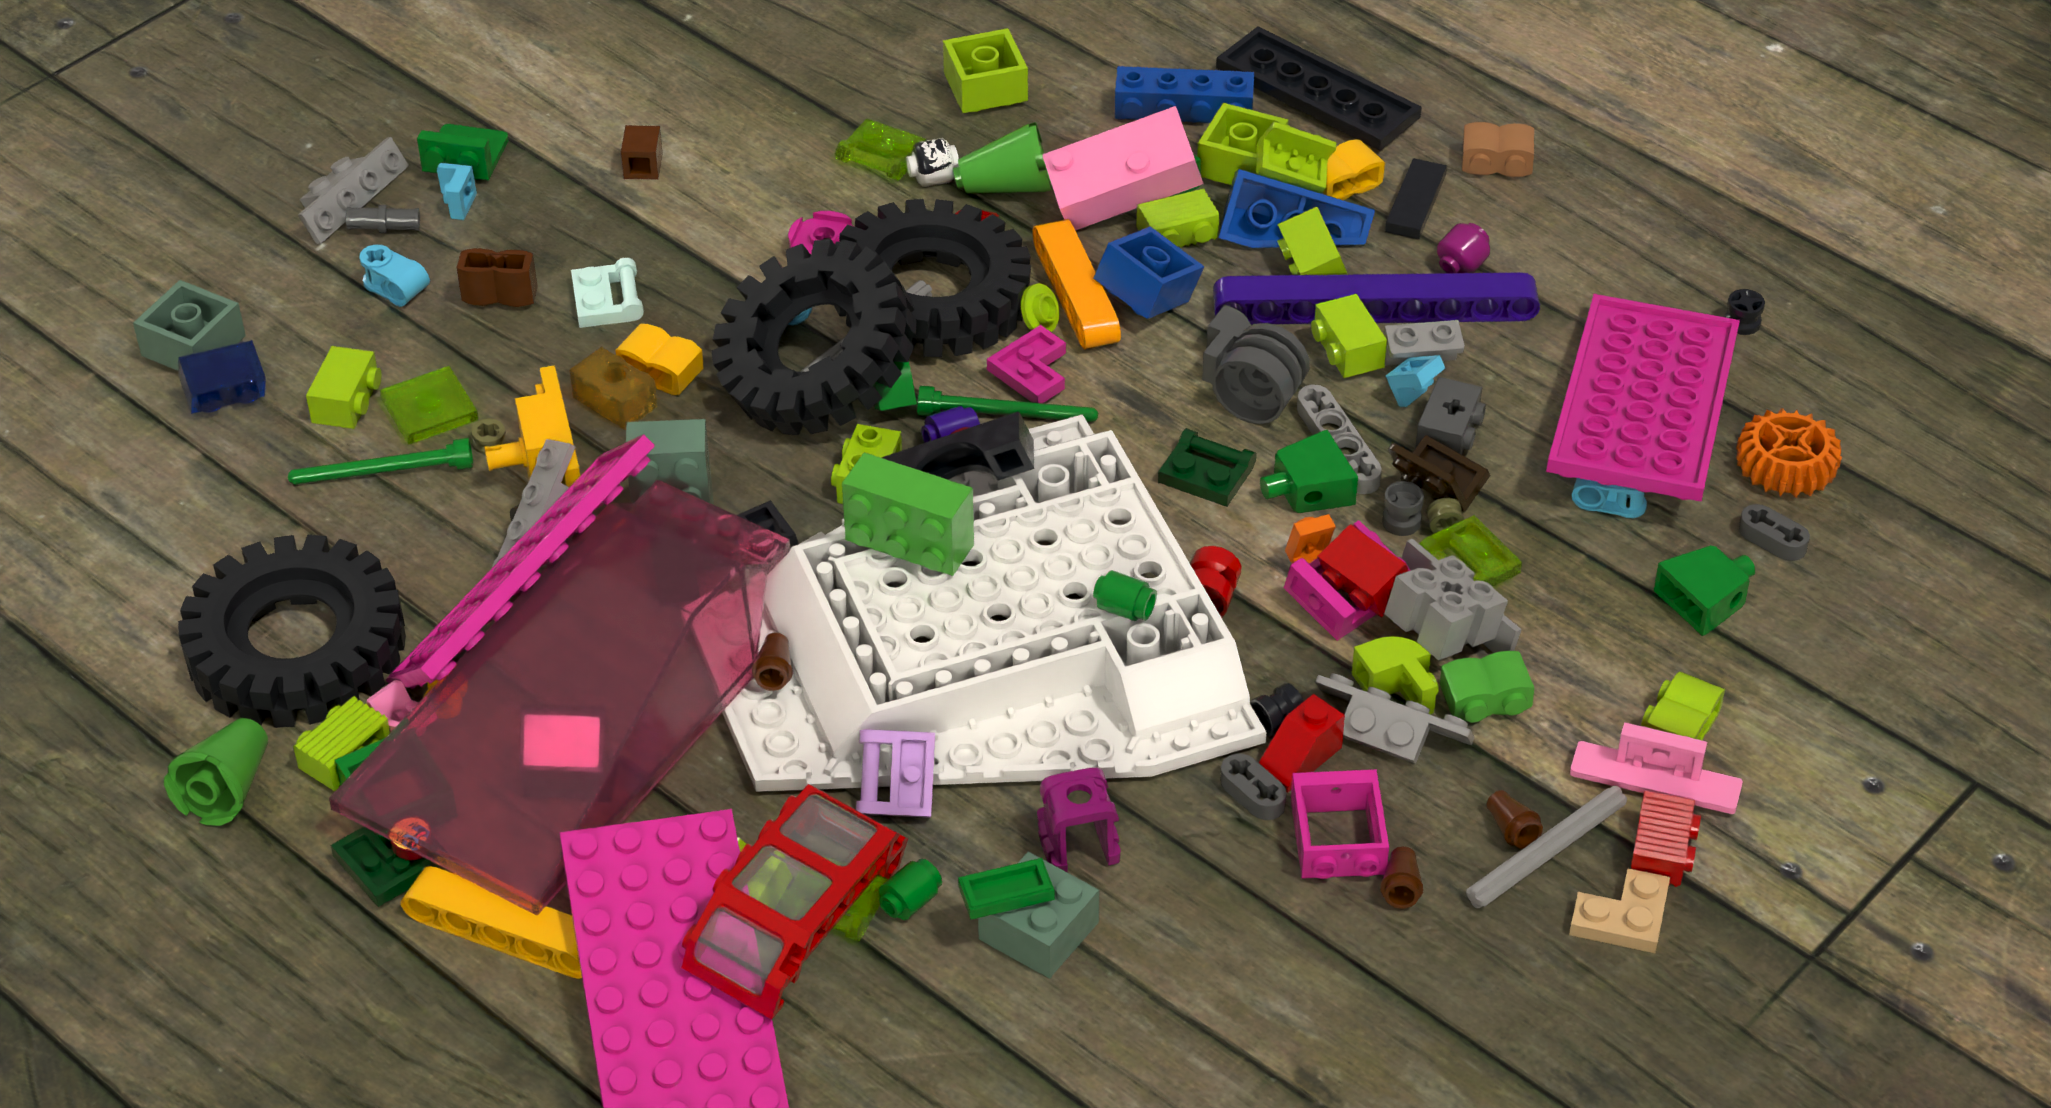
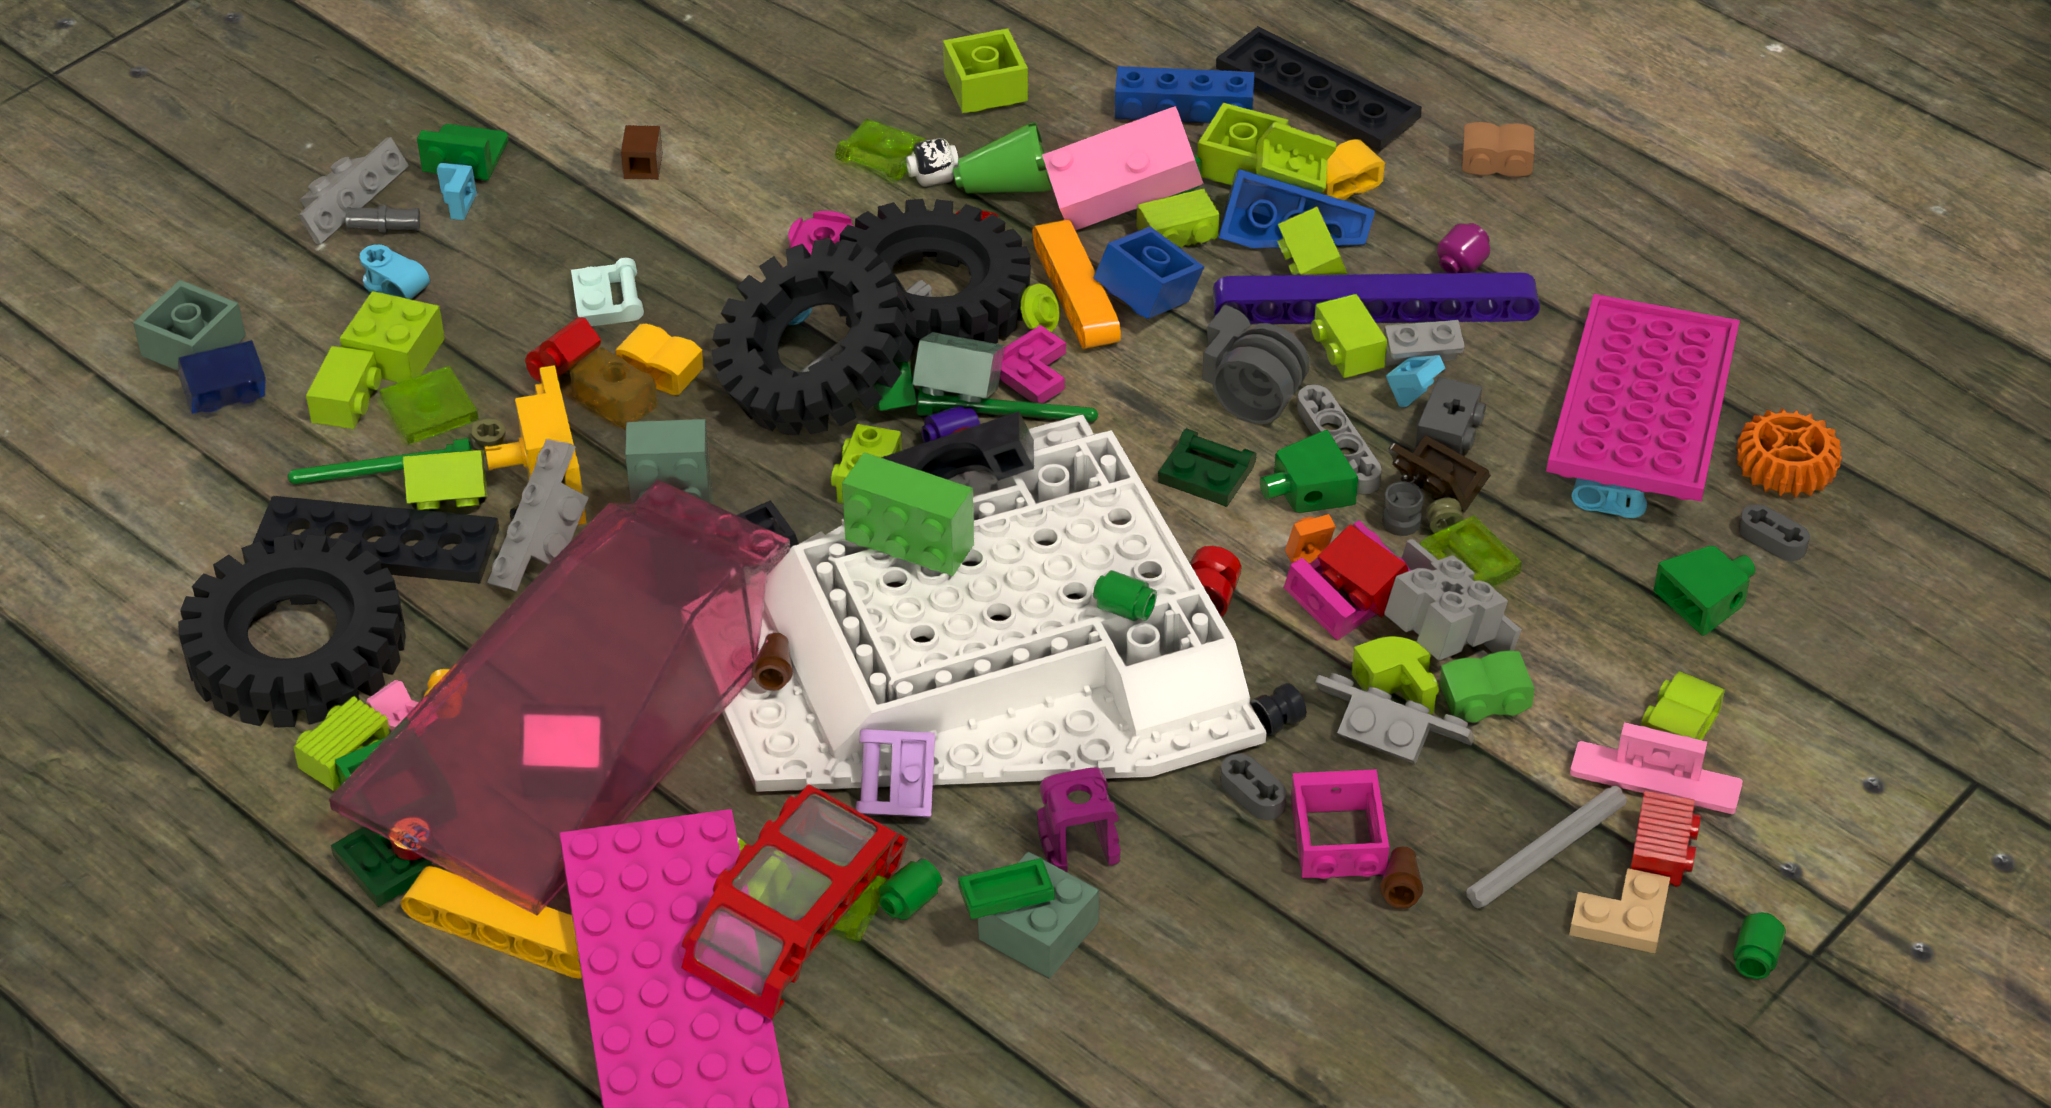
(217, 772): bright green cone -> none
(395, 527): none -> black plate
(399, 333): none -> lime brick
(445, 477): none -> lime brick
(497, 277): reddish brown brick -> none
(518, 567): dark pink plate -> none
(563, 348): none -> red brick
(958, 366): none -> sand green brick
(1304, 740): red slope -> none
(1416, 198): black tile -> none
(1516, 821): reddish brown cone -> none
(1747, 307): black wheel -> none
(1759, 945): none -> green brick

